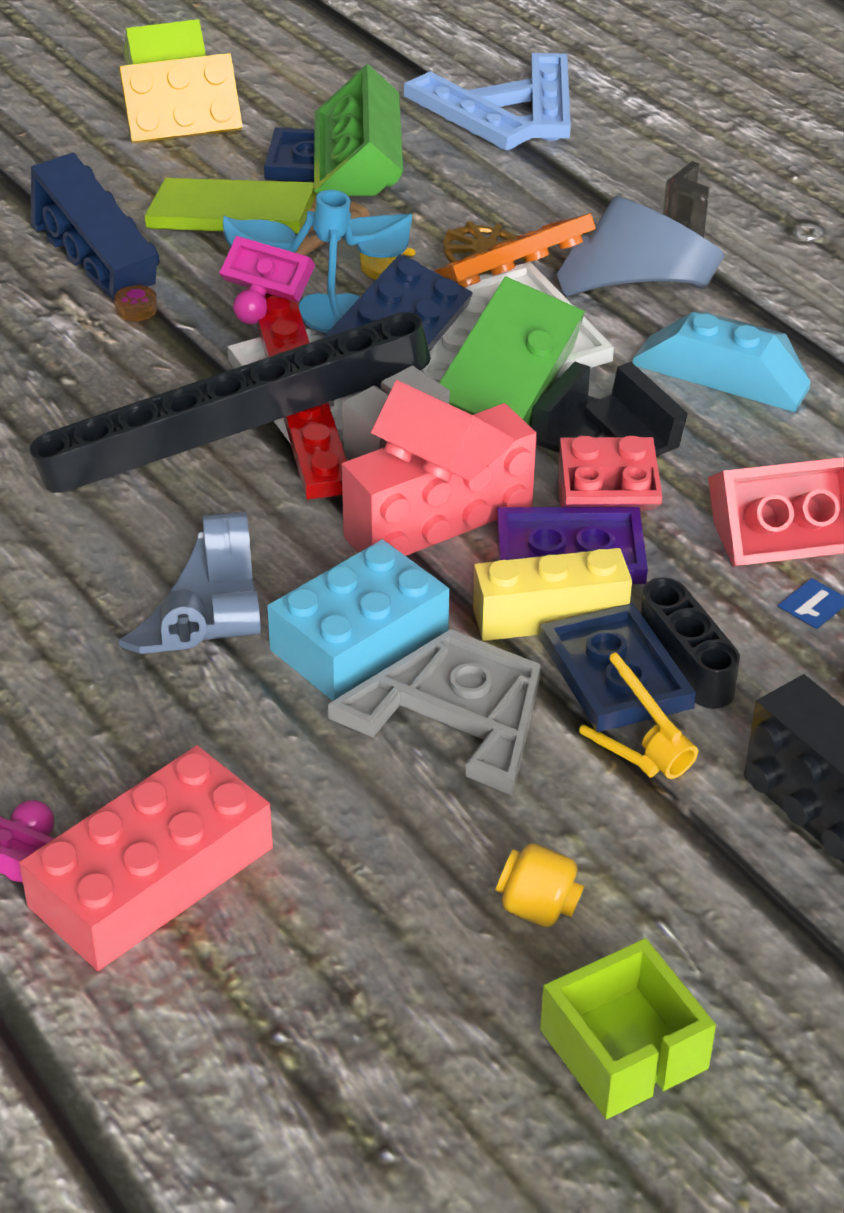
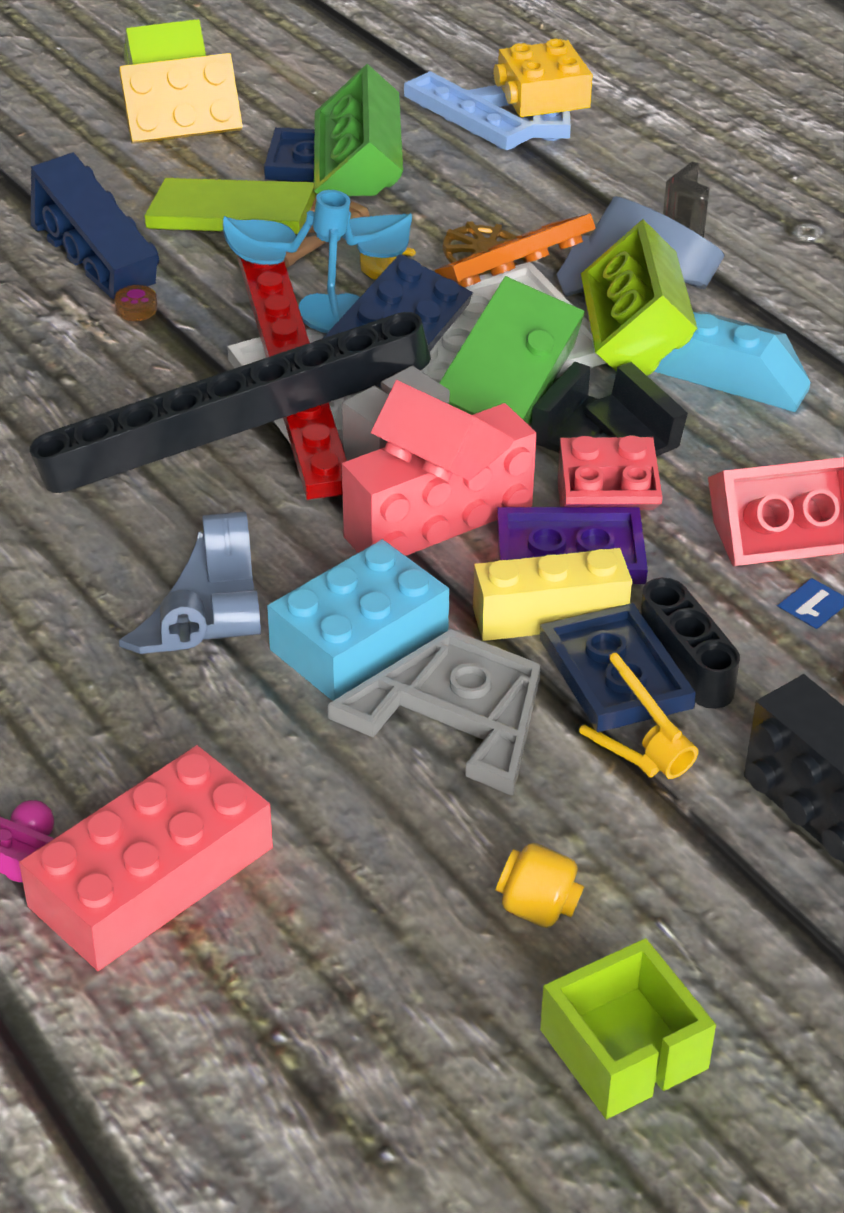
(264, 271): dark pink plate -> none
(543, 78): none -> yellow brick
(638, 301): none -> lime brick

